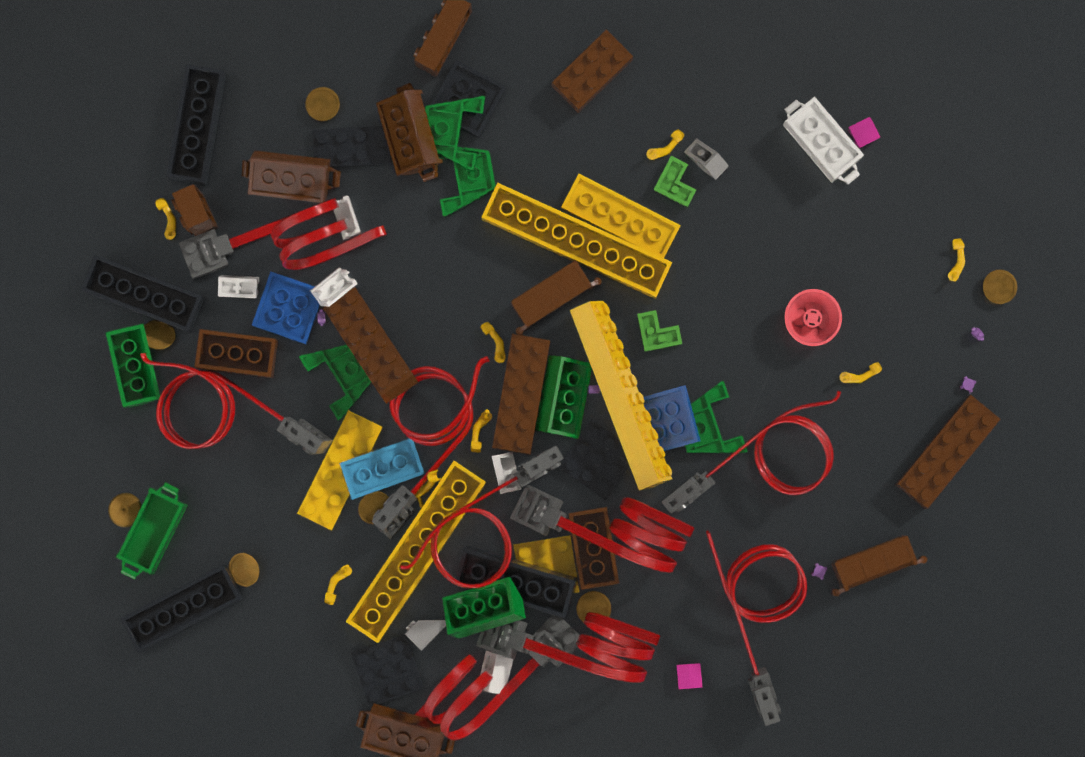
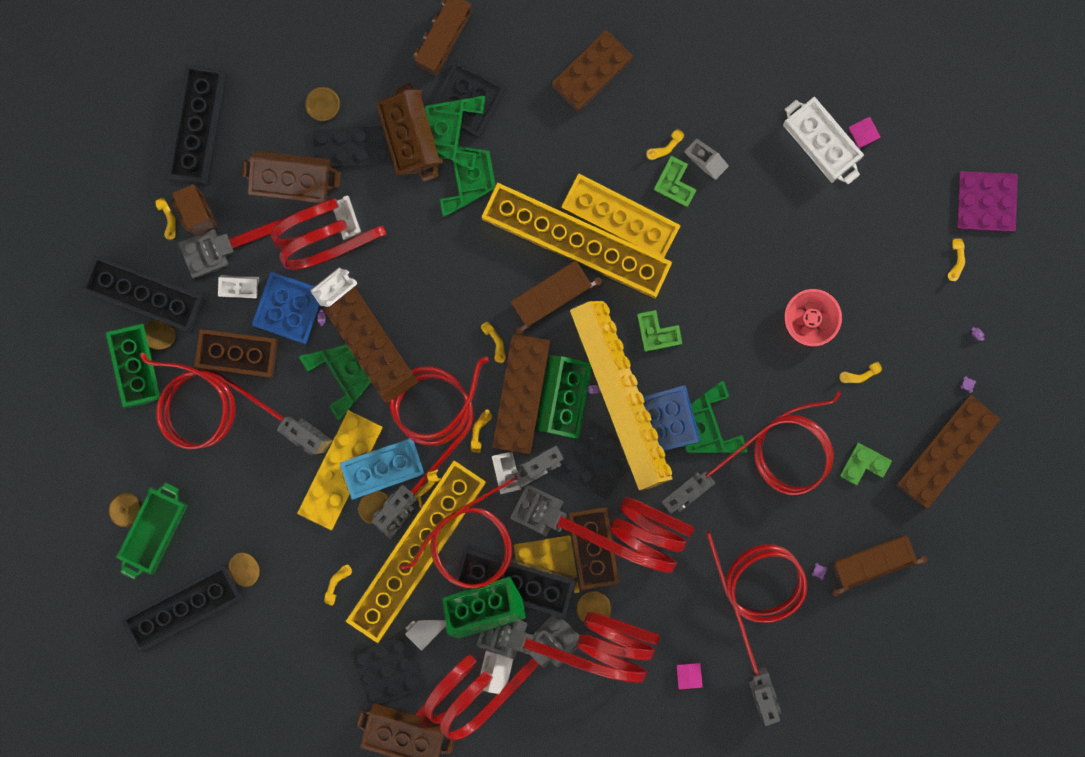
(862, 459): none -> bright green plate
(987, 201): none -> magenta plate
(1000, 286): pearl gold piece -> none

